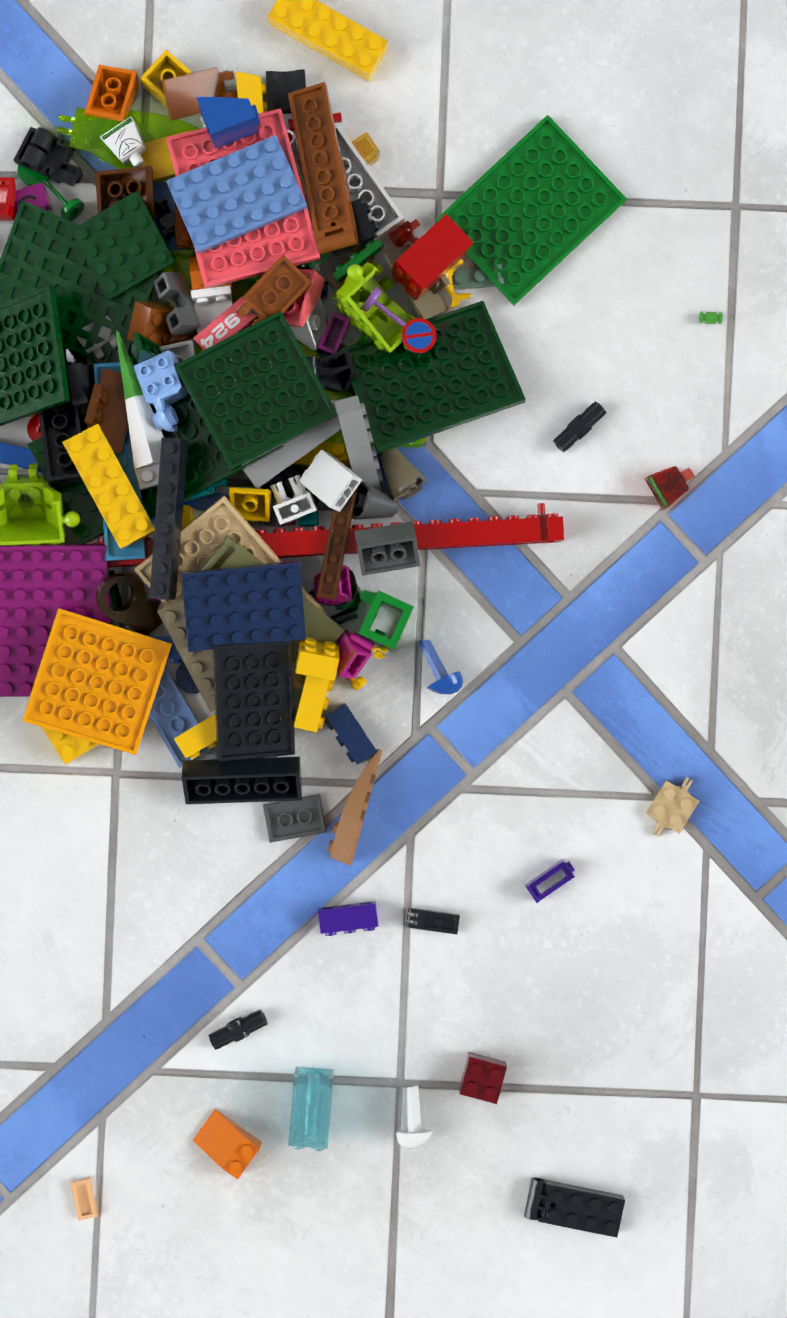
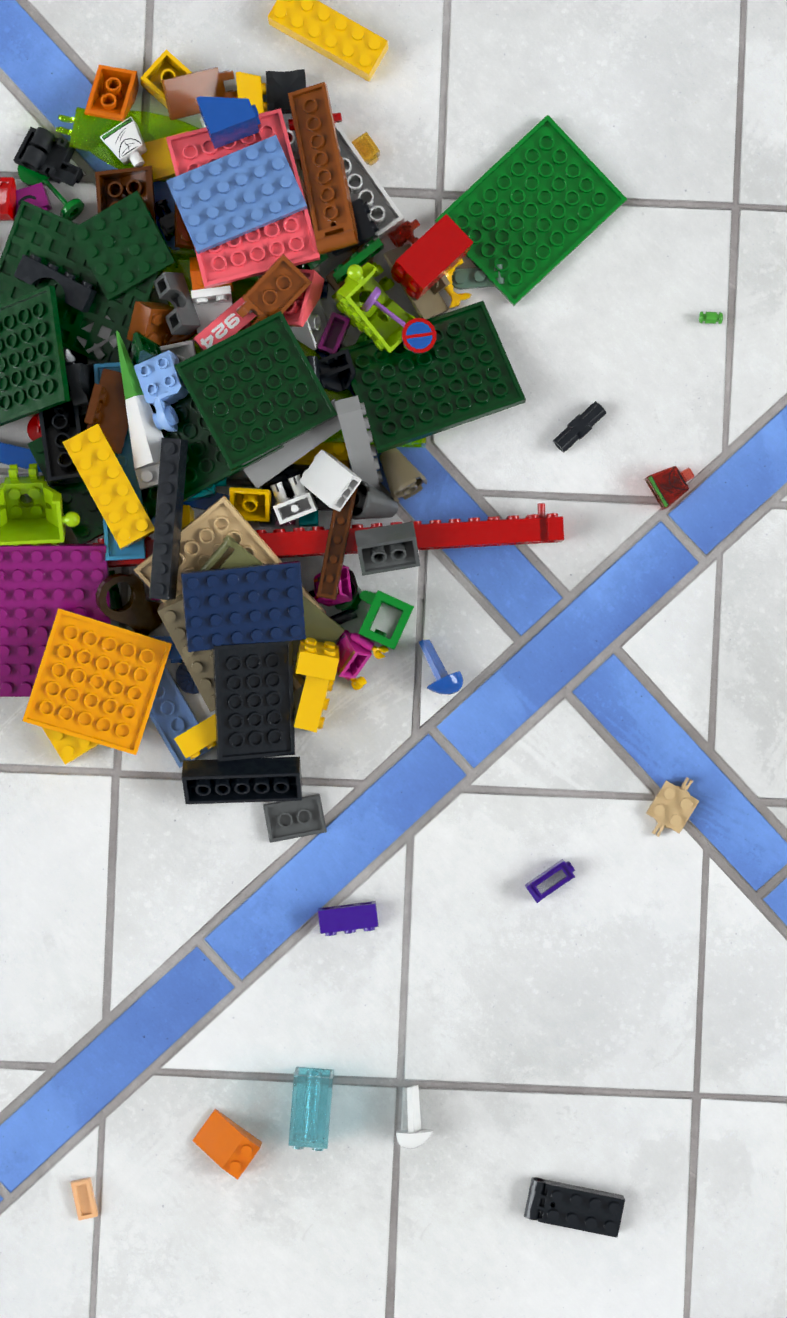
(77, 294): none -> black arch
(238, 1029): black piece -> none
(350, 734): dark blue brick -> none
(353, 814): medium nougat wedge -> none
(433, 921): black hinge -> none
(482, 1078): dark red brick -> none

